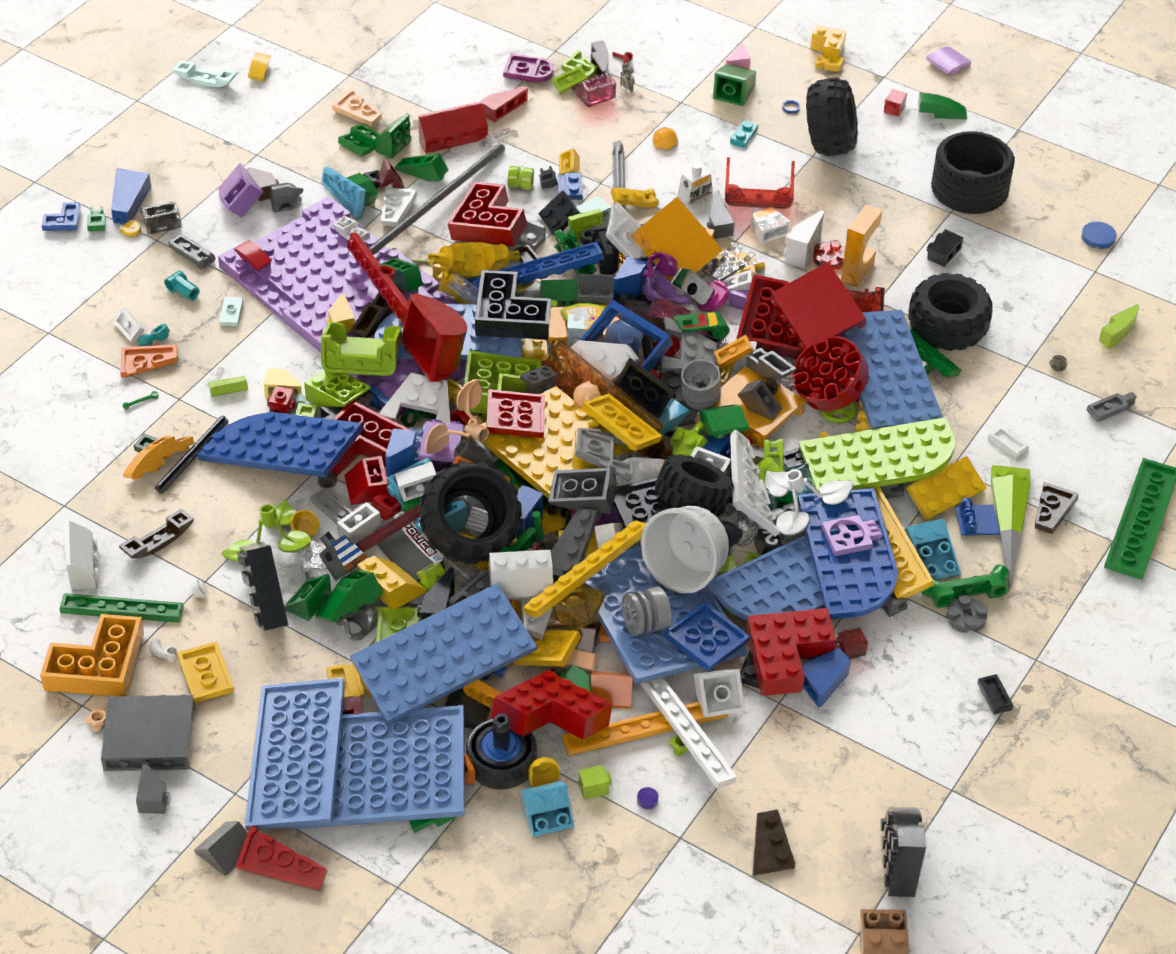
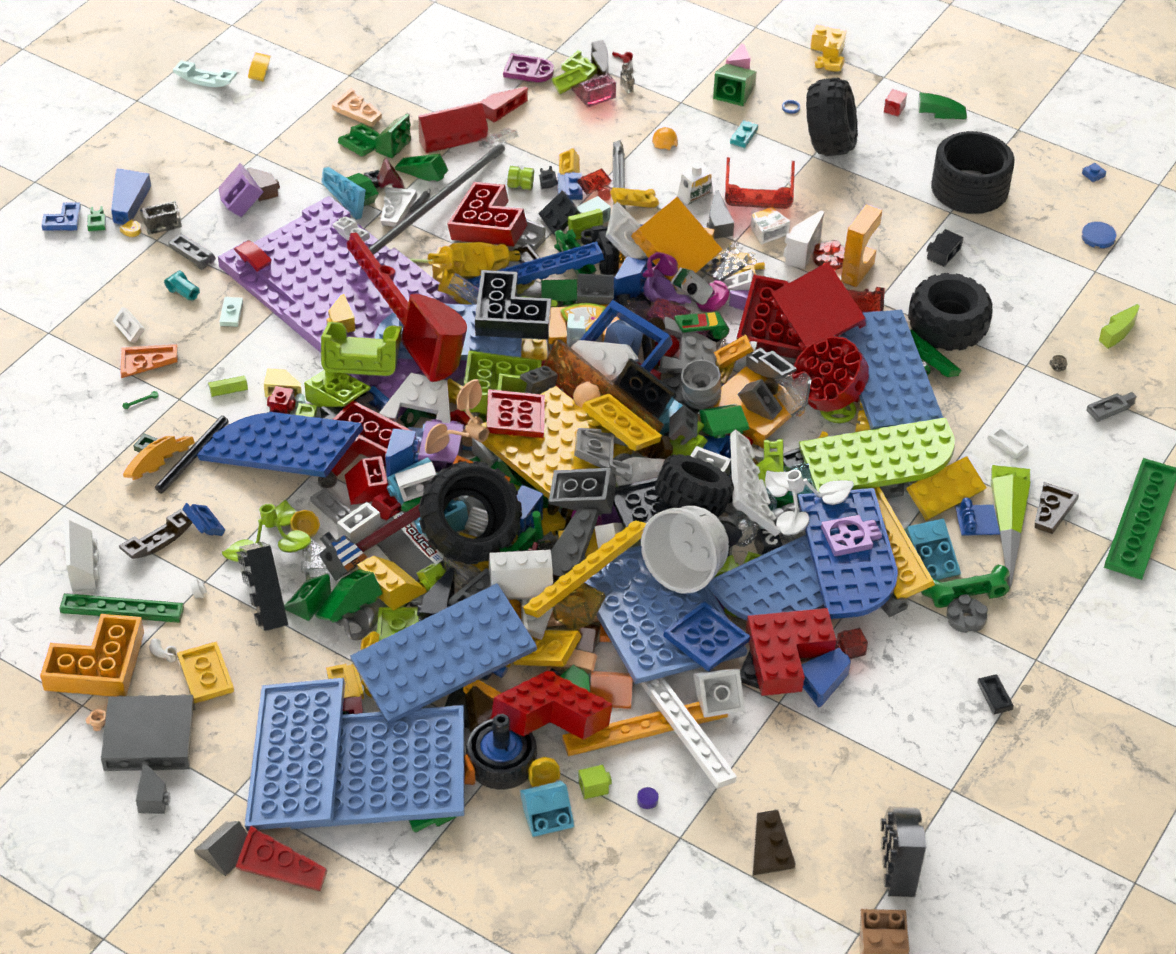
(158, 333): teal plate -> none
(204, 519): none -> blue plate
(284, 196): dark grey piece -> none
(370, 639): none -> yellow tile
(371, 317): dark brown slope -> none
(406, 275): green slope -> none
(420, 201): none -> dark grey piece
(472, 452): dark grey piece -> none
(478, 707): none -> dark brown slope
(595, 182): none -> clear red plate
(646, 611): light grey wheel -> none
(675, 743): lime plate -> none
(683, 423): none -> dark grey hinge
(795, 395): none -> clear slope
(948, 60): lavender slope -> none
(1094, 172): none -> blue plate

